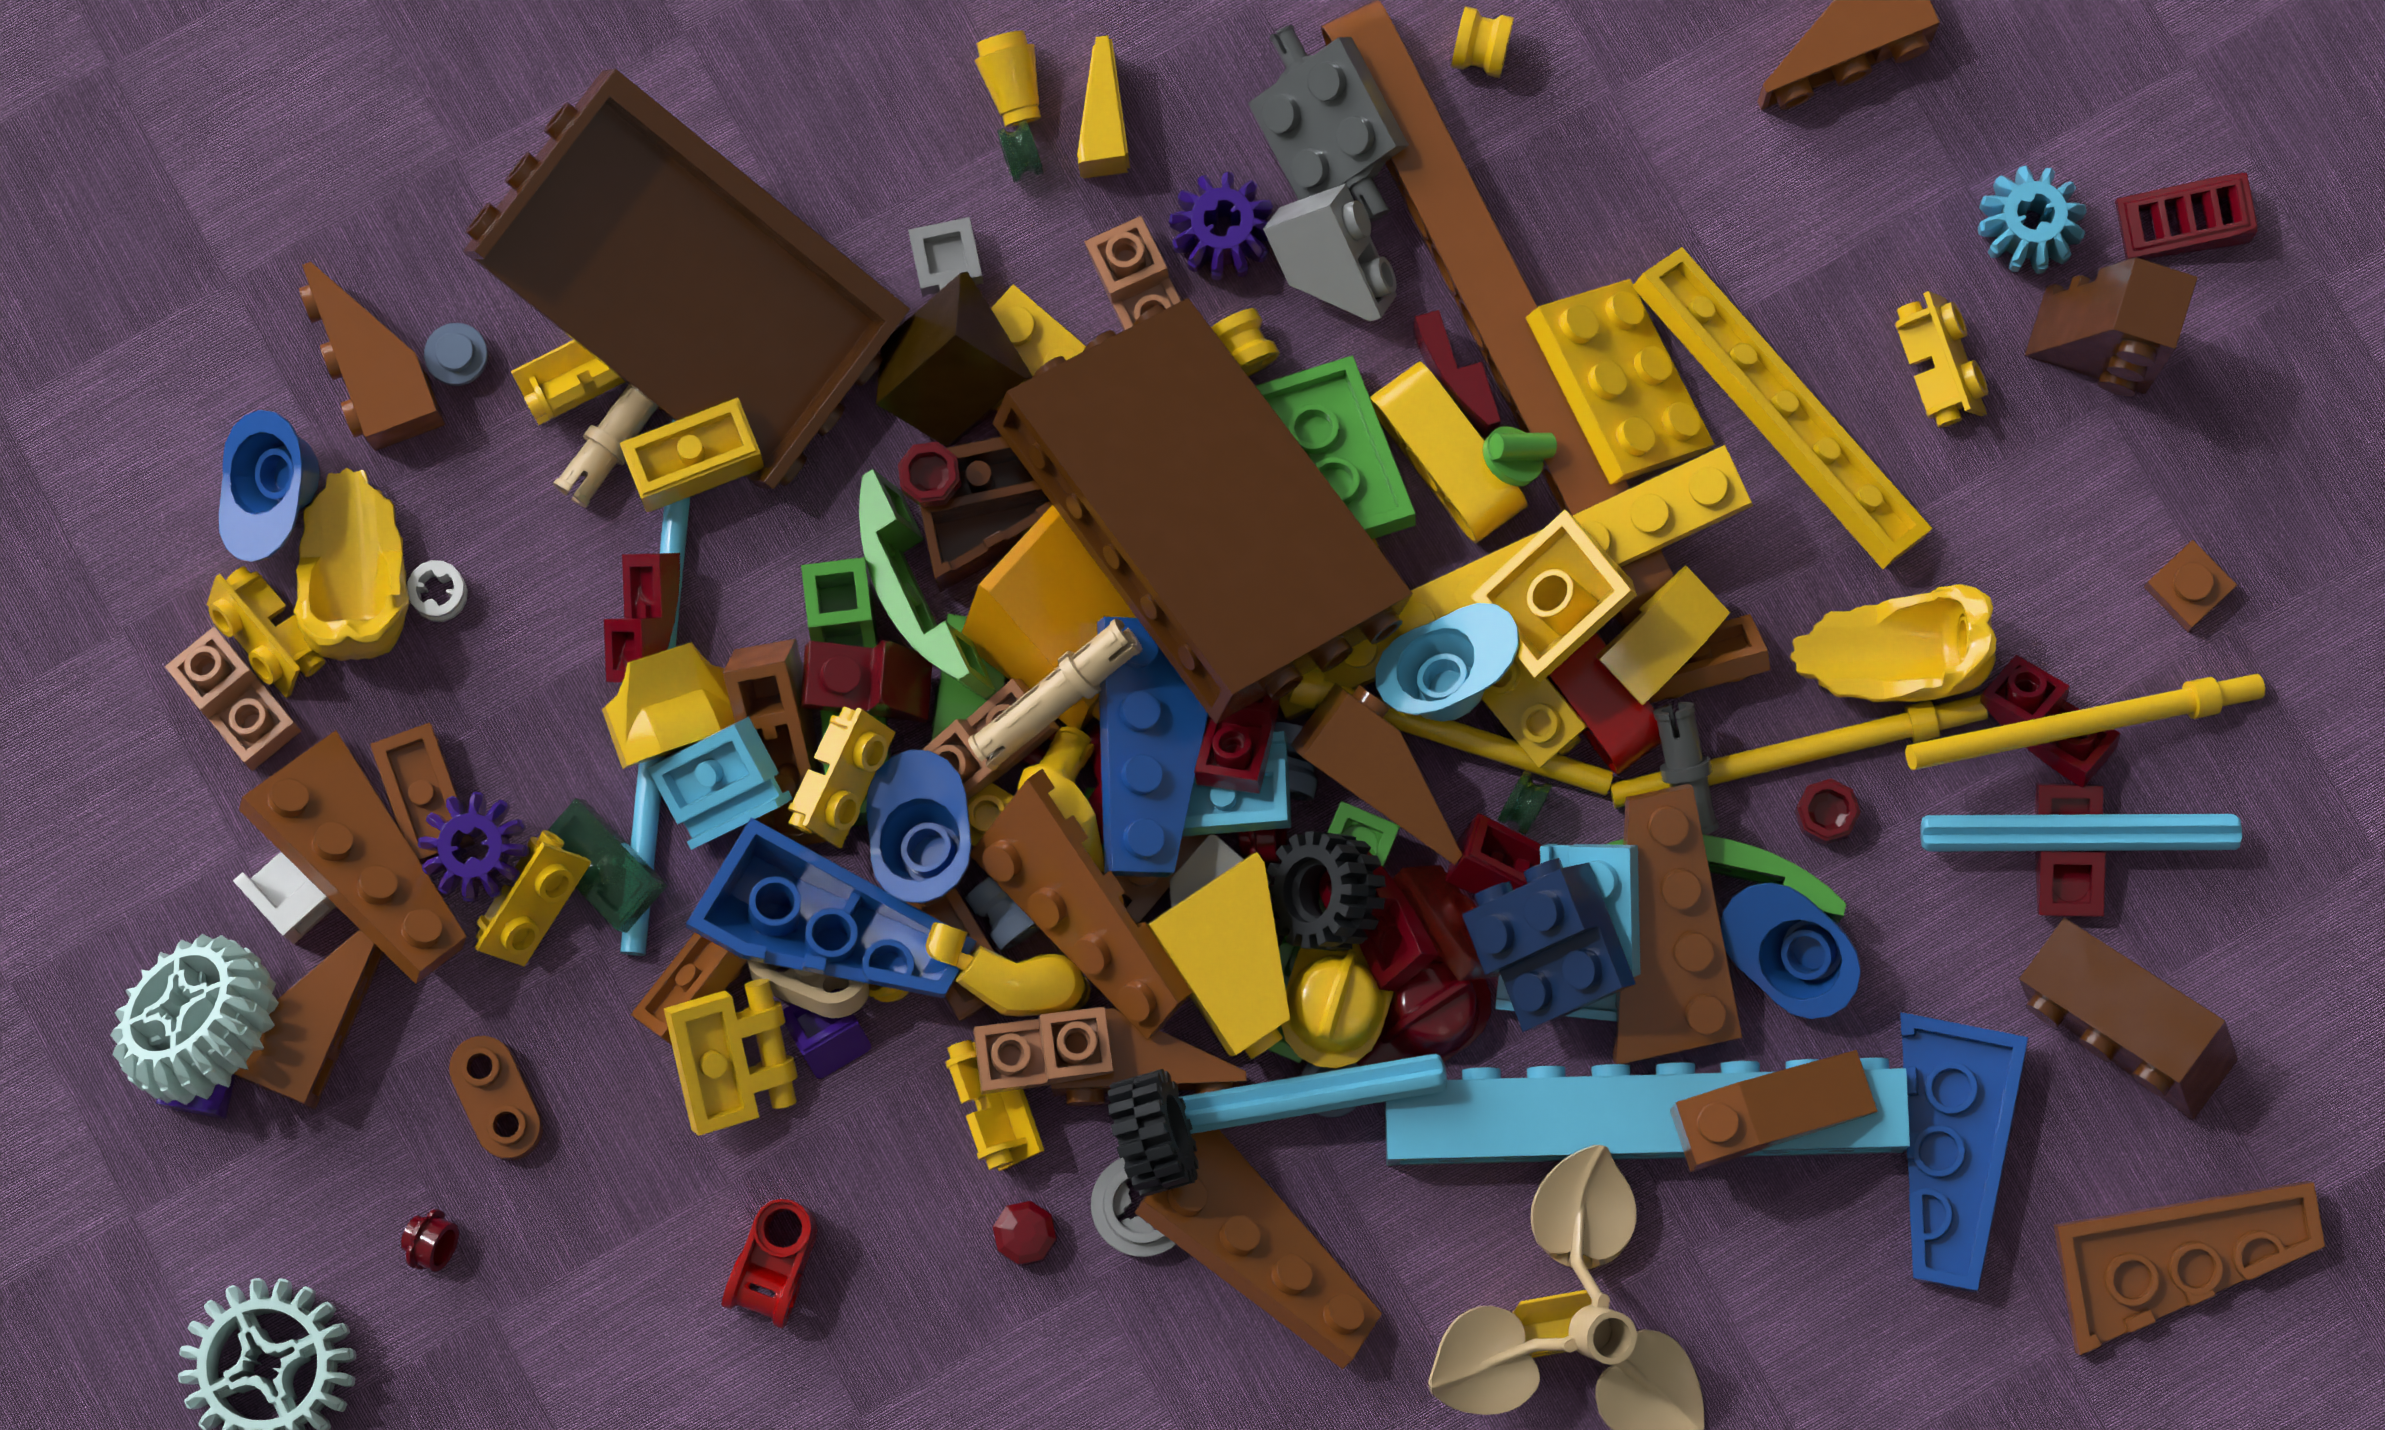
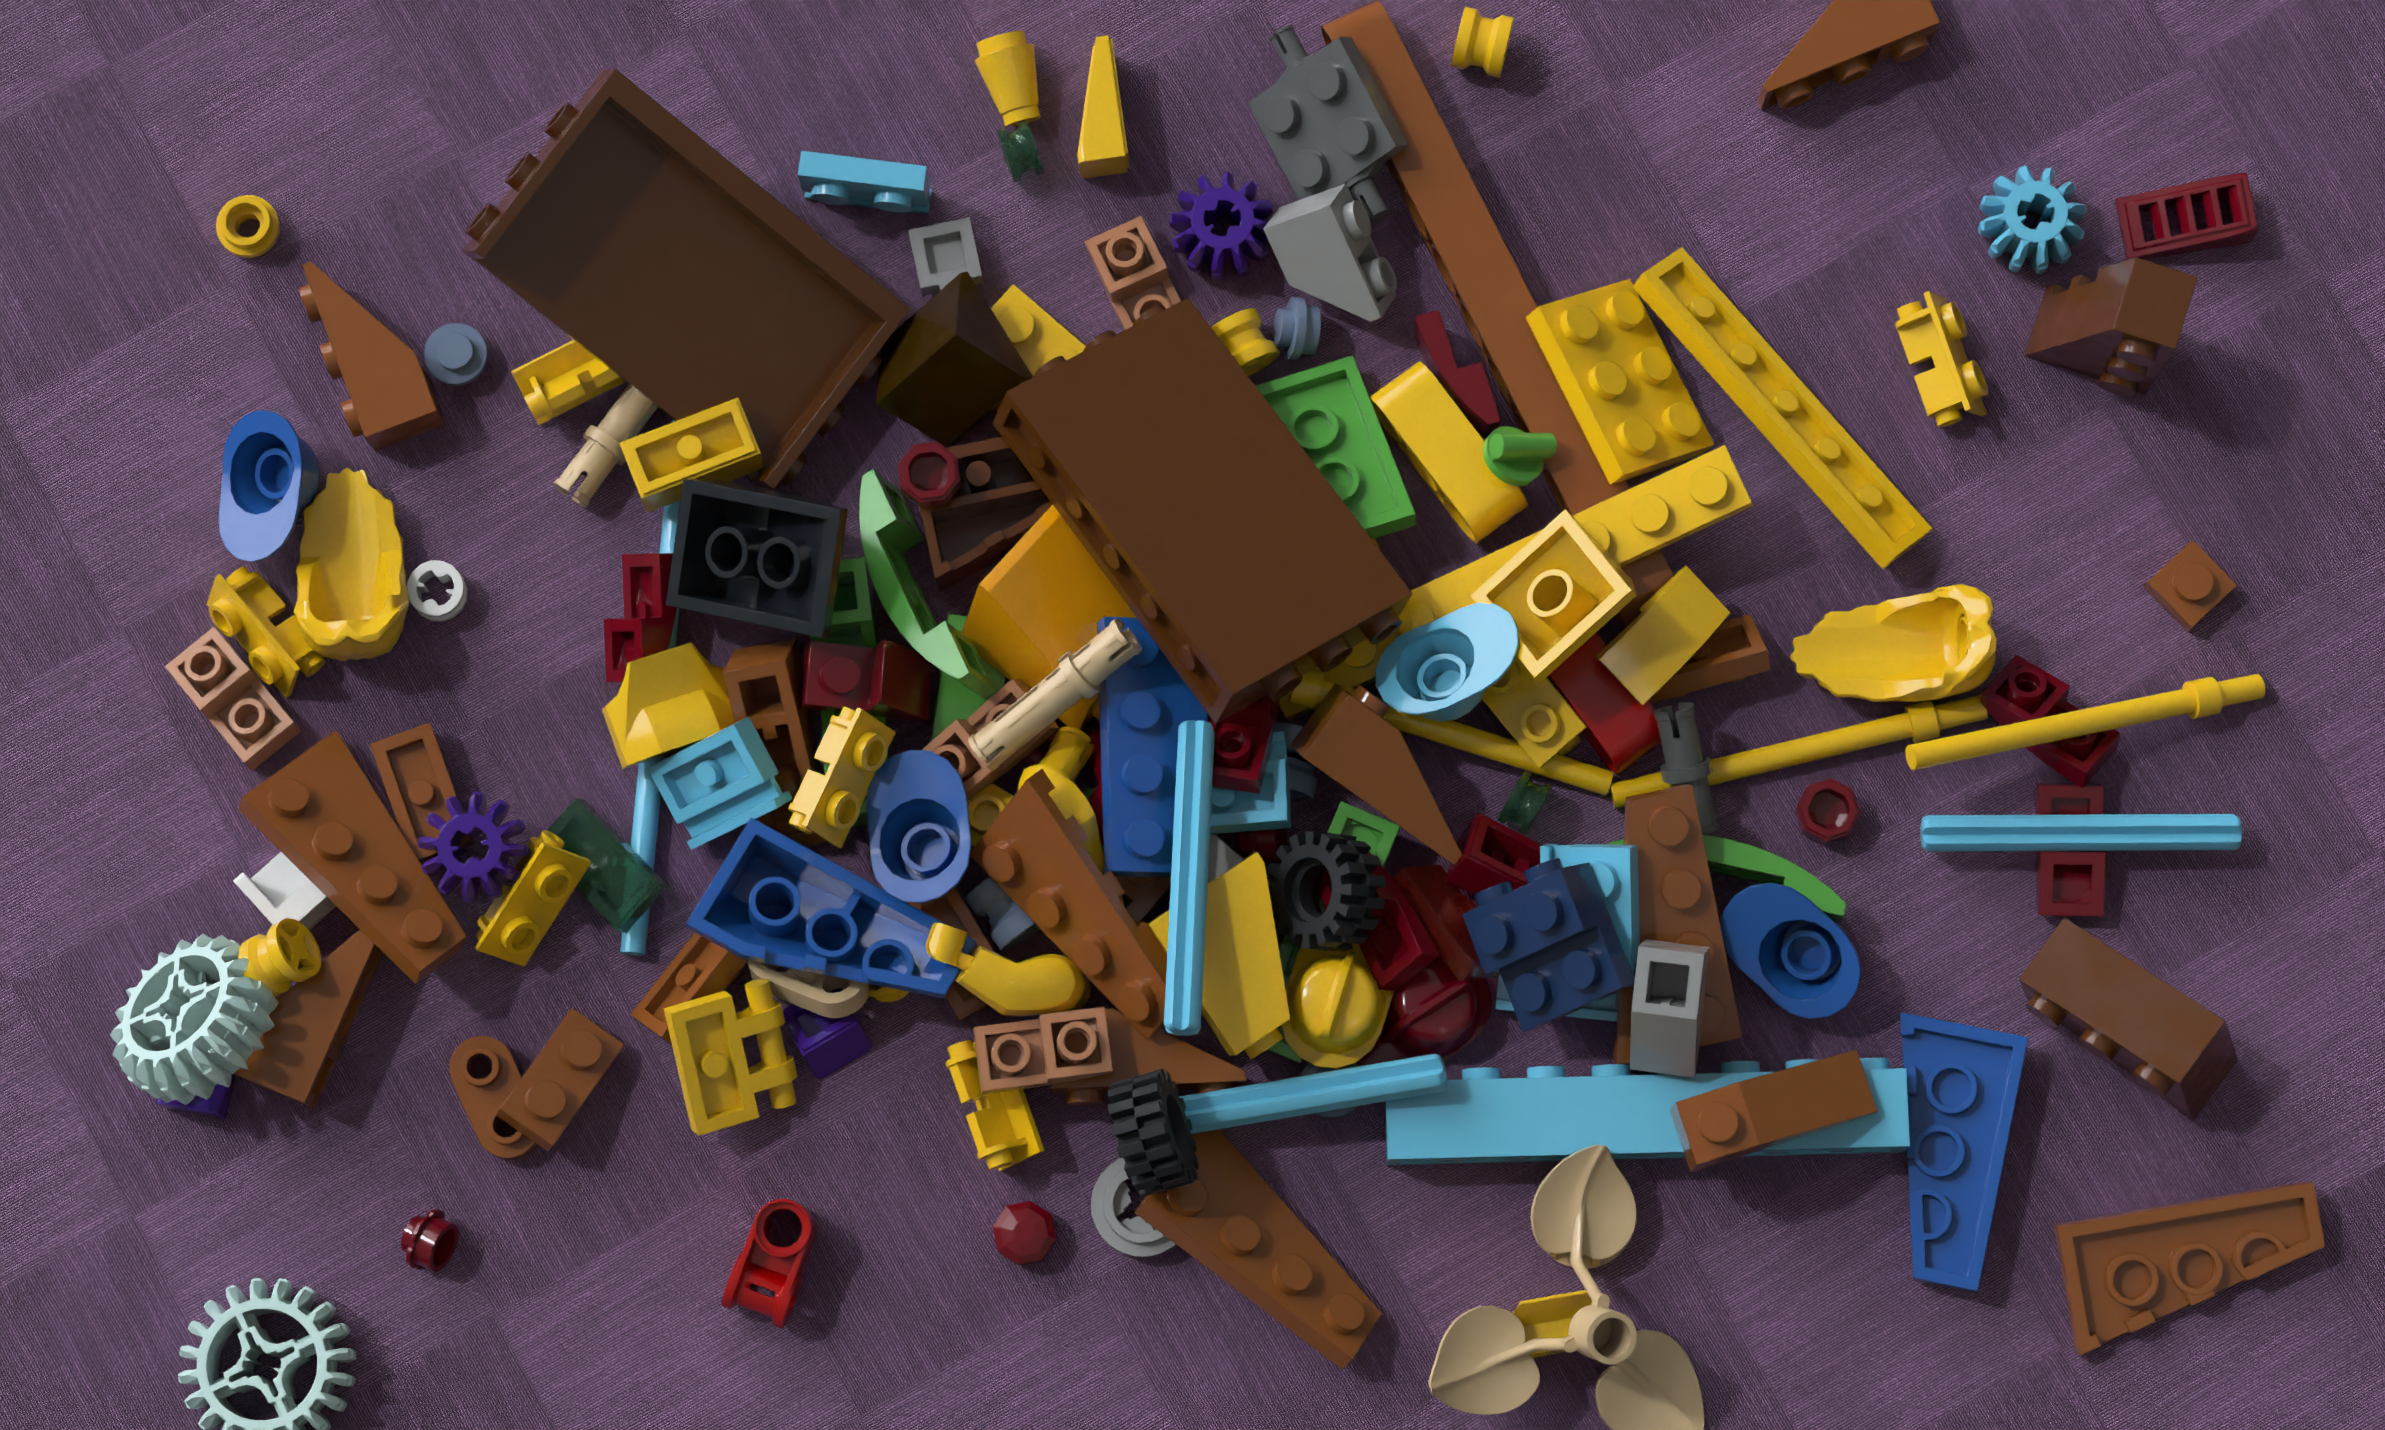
(238, 211): none -> yellow plate
(281, 956): none -> yellow wheel
(560, 1079): none -> dark orange plate
(757, 556): none -> black slope
(865, 182): none -> medium azure plate
(1189, 878): none -> medium azure axle
(1297, 328): none -> sand blue plate
(1668, 1007): none -> light grey slope

